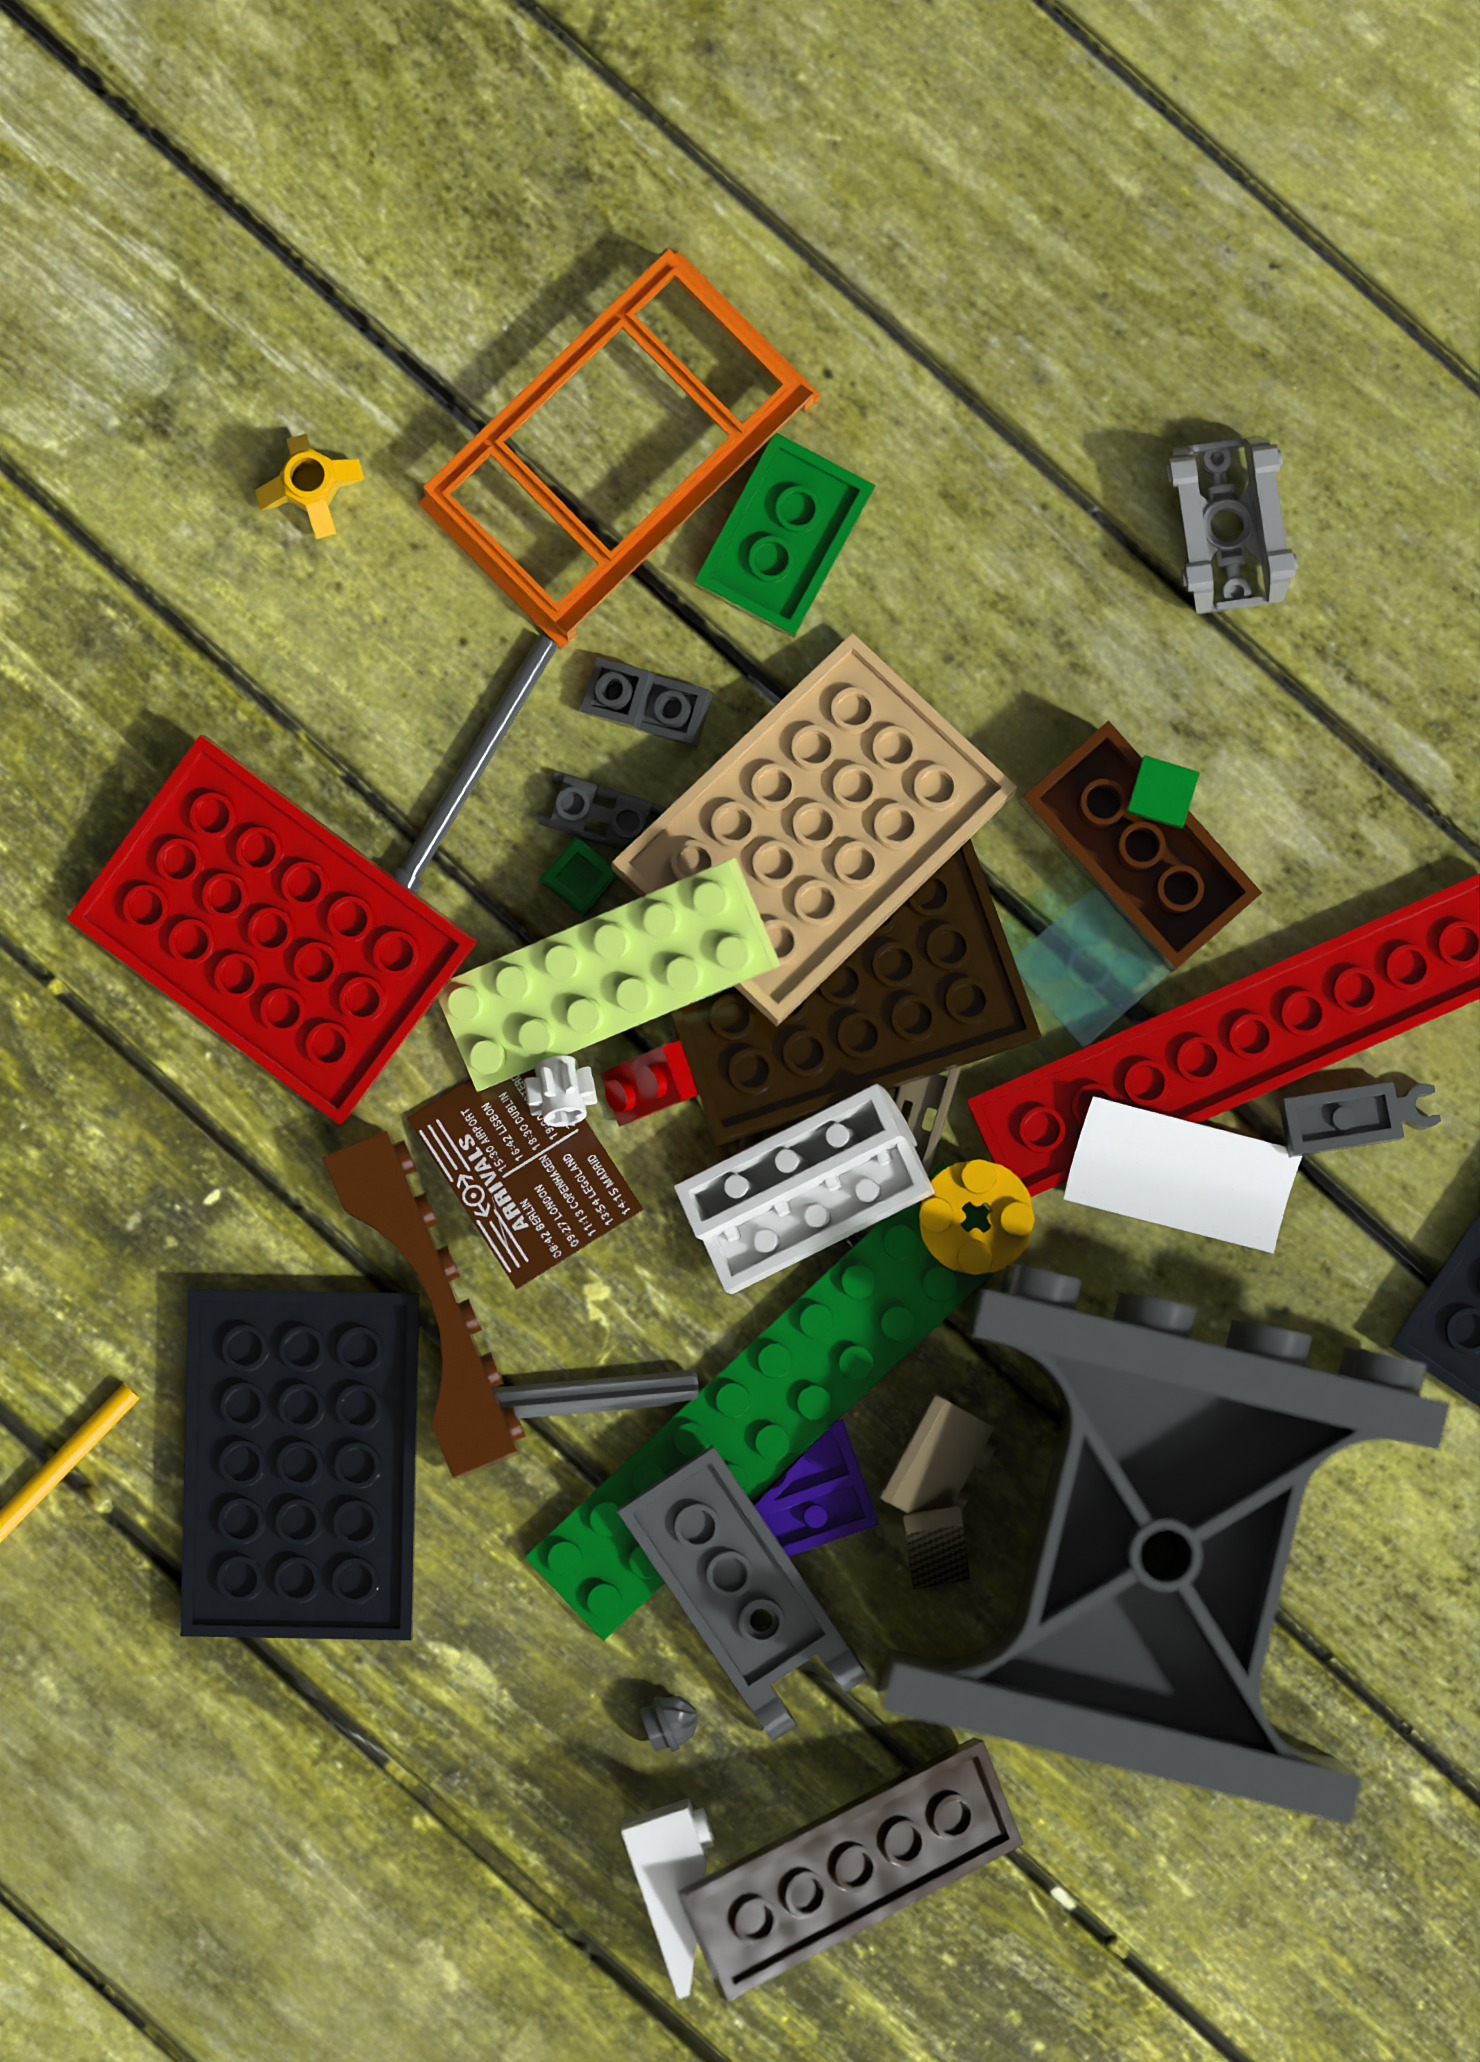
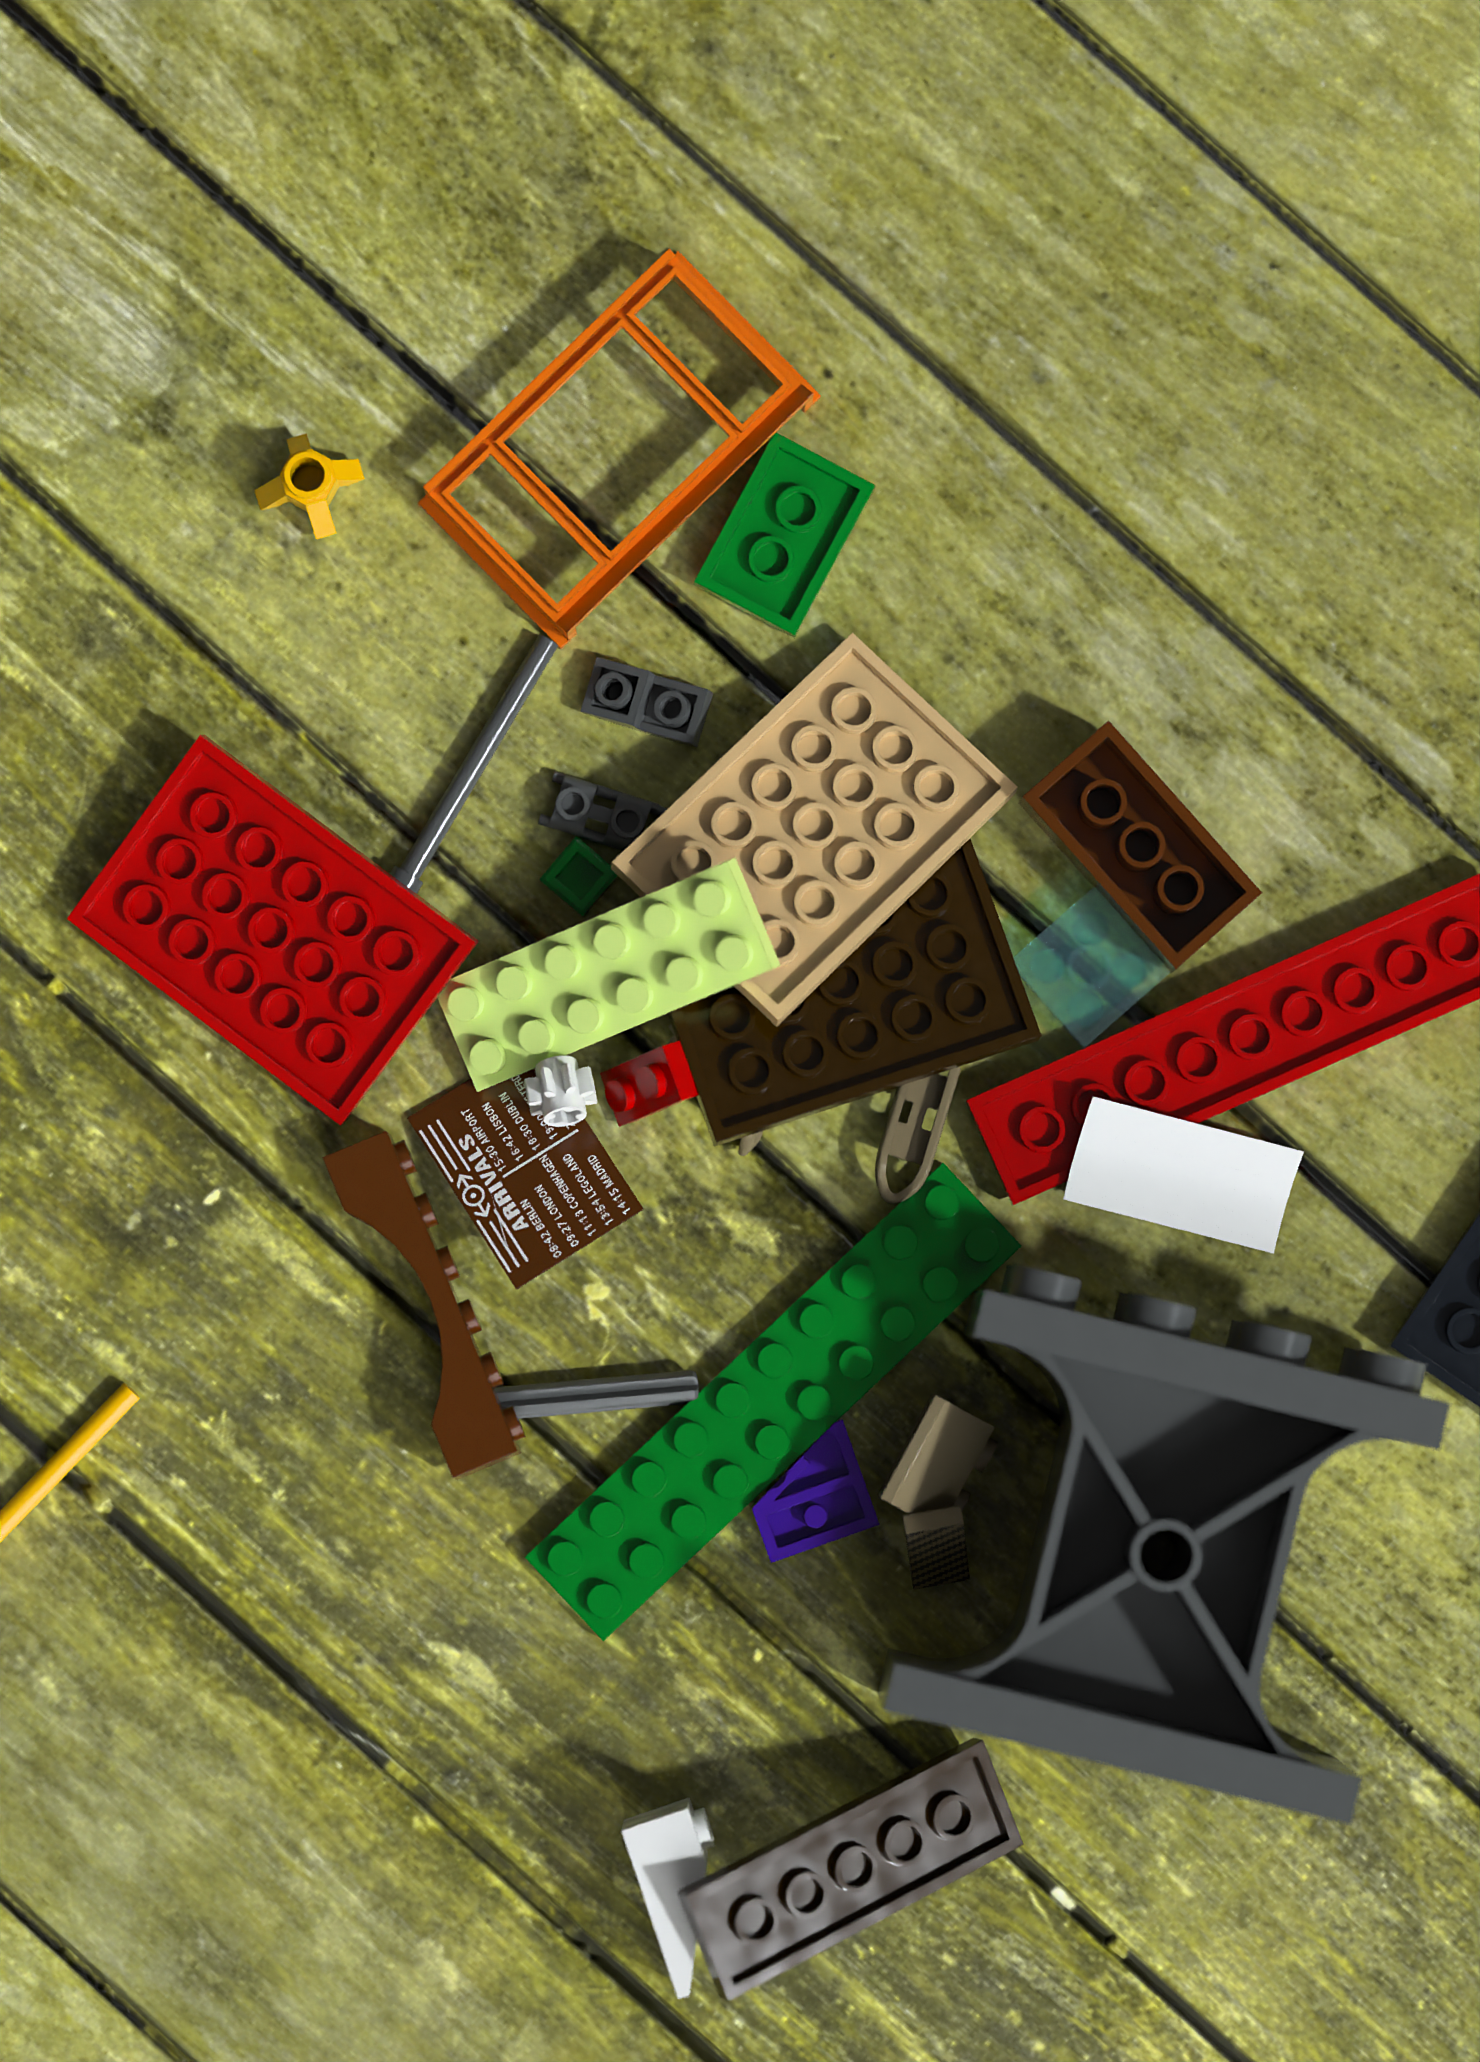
(300, 1465): black plate -> none
(669, 1722): dark grey plate -> none
(726, 1566): dark grey hinge -> none
(805, 1188): white brick -> none
(1009, 1217): yellow plate -> none
(1163, 792): green tile -> none
(1261, 520): light grey piece -> none
(1351, 1118): dark grey plate -> none

